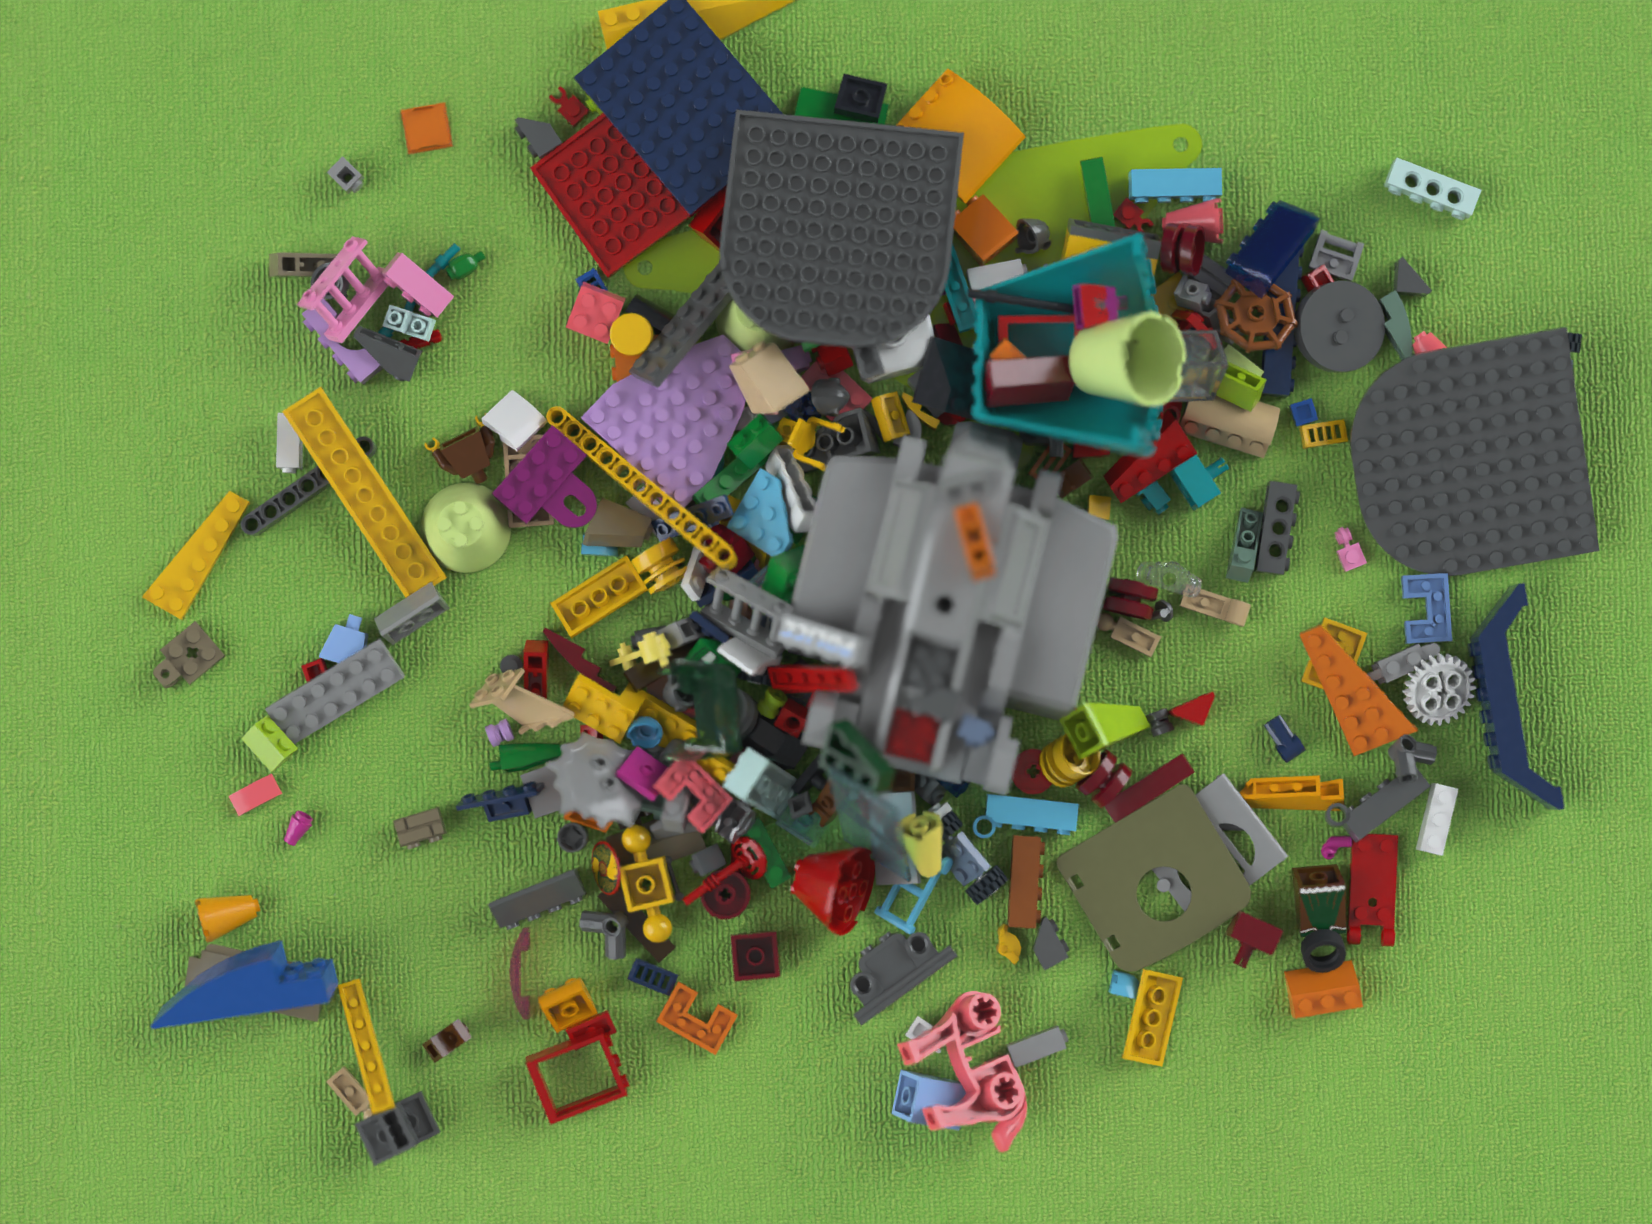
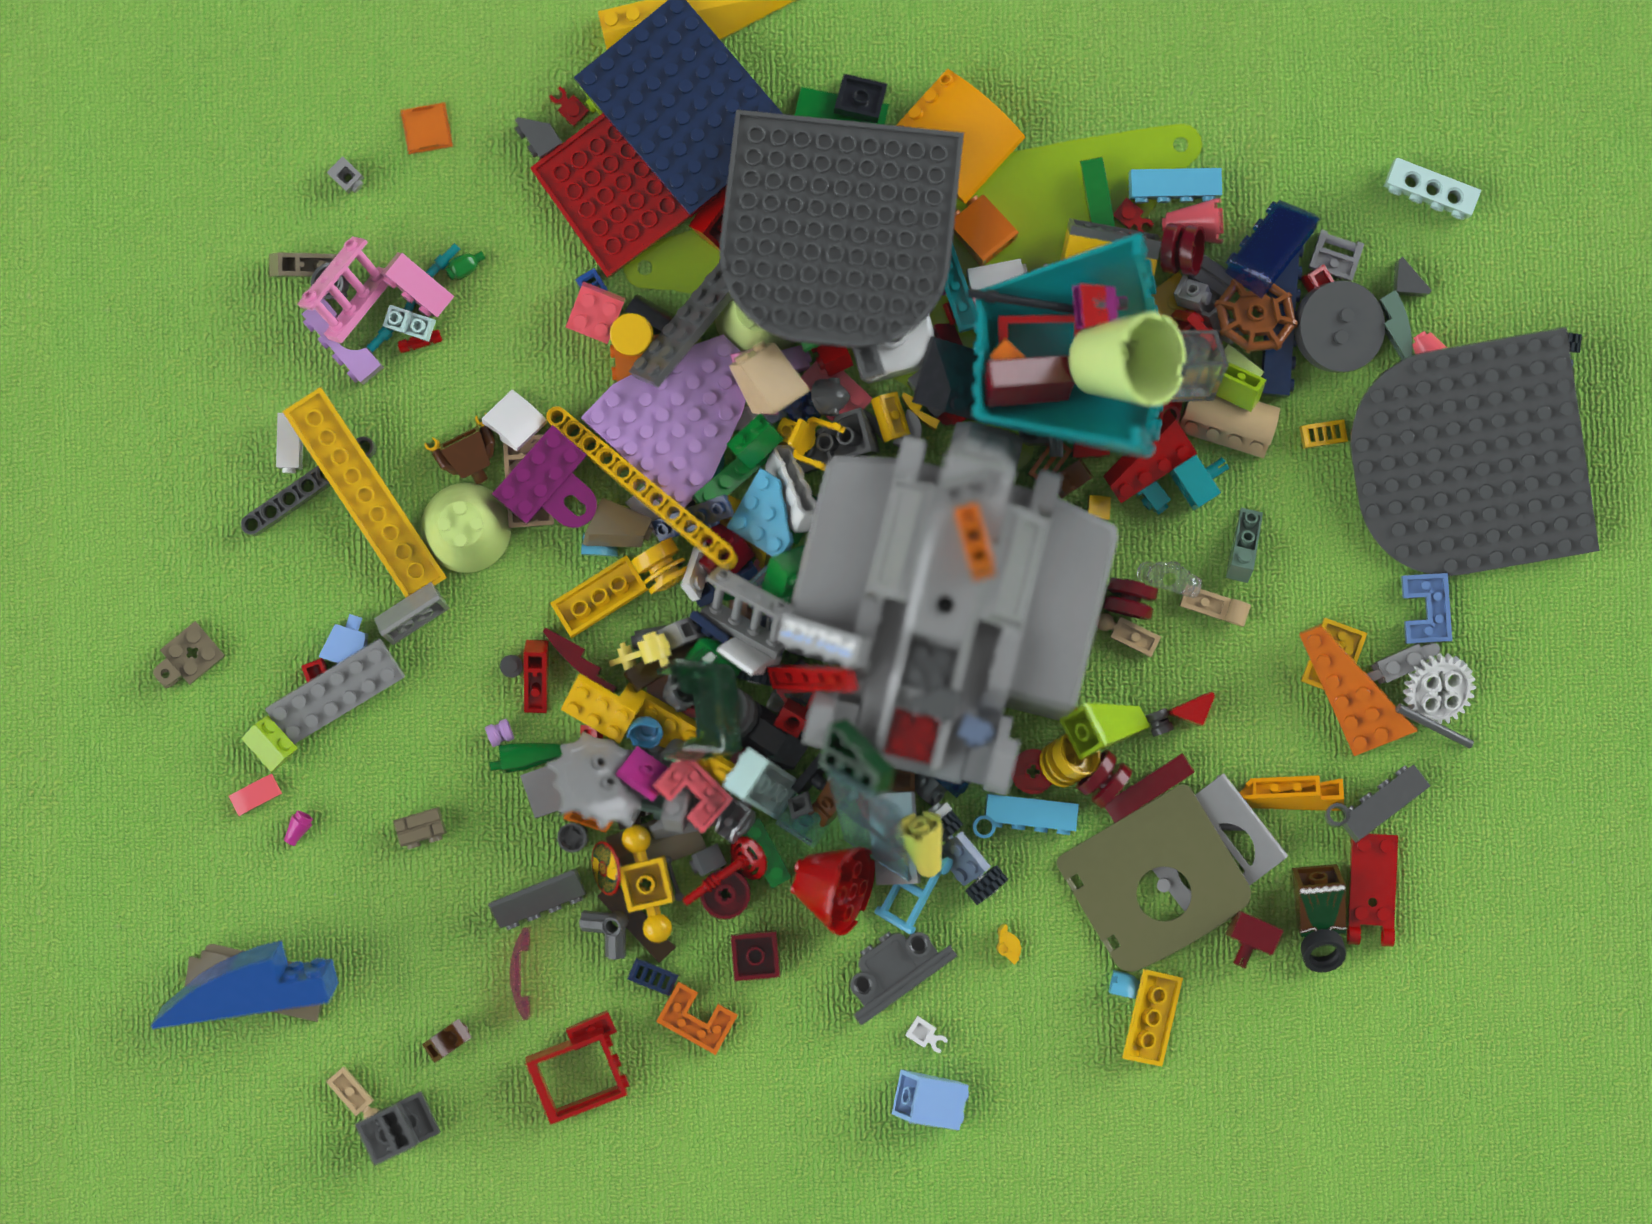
(189, 569): yellow wing -> none
(225, 914): light orange cone -> none
(366, 1046): yellow tile -> none
(391, 354): dark grey slope -> none
(505, 803): dark blue bracket -> none
(519, 703): tan piece -> none
(567, 1004): light orange brick -> none
(771, 703): lime wheel -> none
(991, 1087): coral animal -> none
(1024, 881): dark orange brick -> none
(1032, 236): dark grey helmet -> none
(1037, 1045): light grey brick -> none
(1048, 946): dark grey slope -> none
(1162, 611): dark grey plate -> none
(1264, 561): dark grey brick -> none
(1286, 742): dark blue piece -> none
(1303, 412): blue plate -> none
(1323, 992): orange slope -> none
(1332, 845): dark pink arm -> none
(1351, 555): bright pink plate -> none
(1407, 752): dark grey piece -> none
(1433, 725): none -> dark grey bar
(1437, 819): white brick -> none
(1500, 703): dark blue slope -> none

